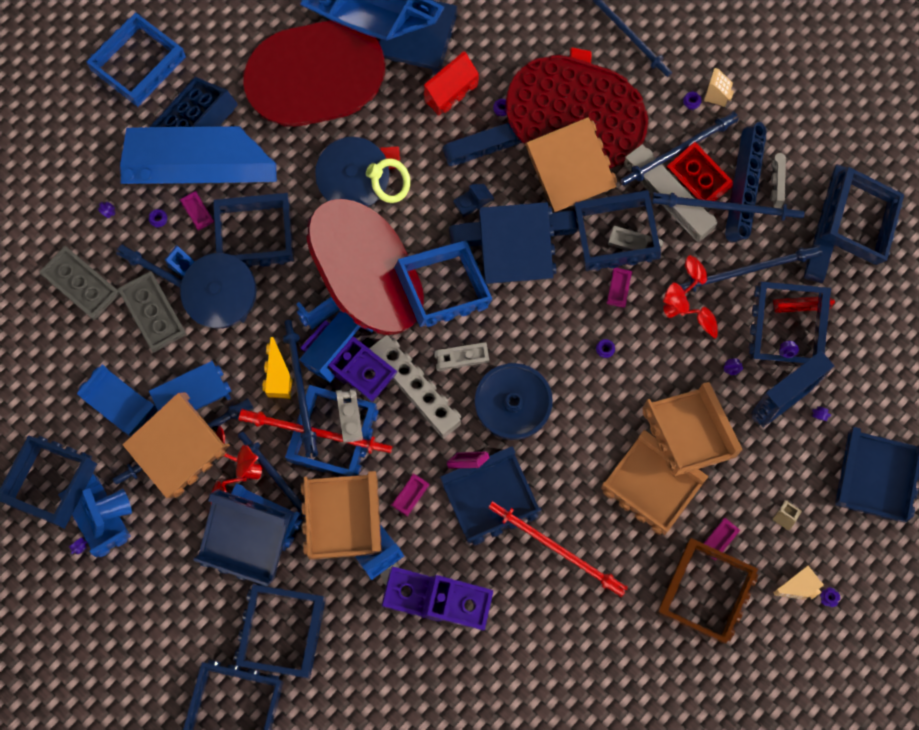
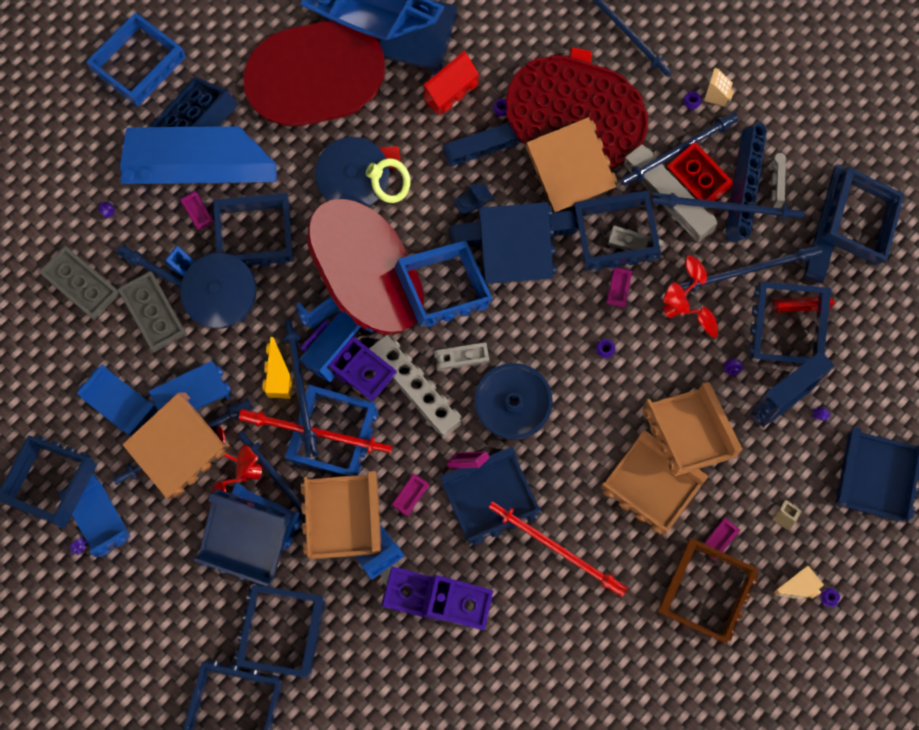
(104, 509): blue plant -> none
(158, 213): dark purple plate -> none
(349, 416): light grey plate -> none
(788, 349): dark purple plate -> none

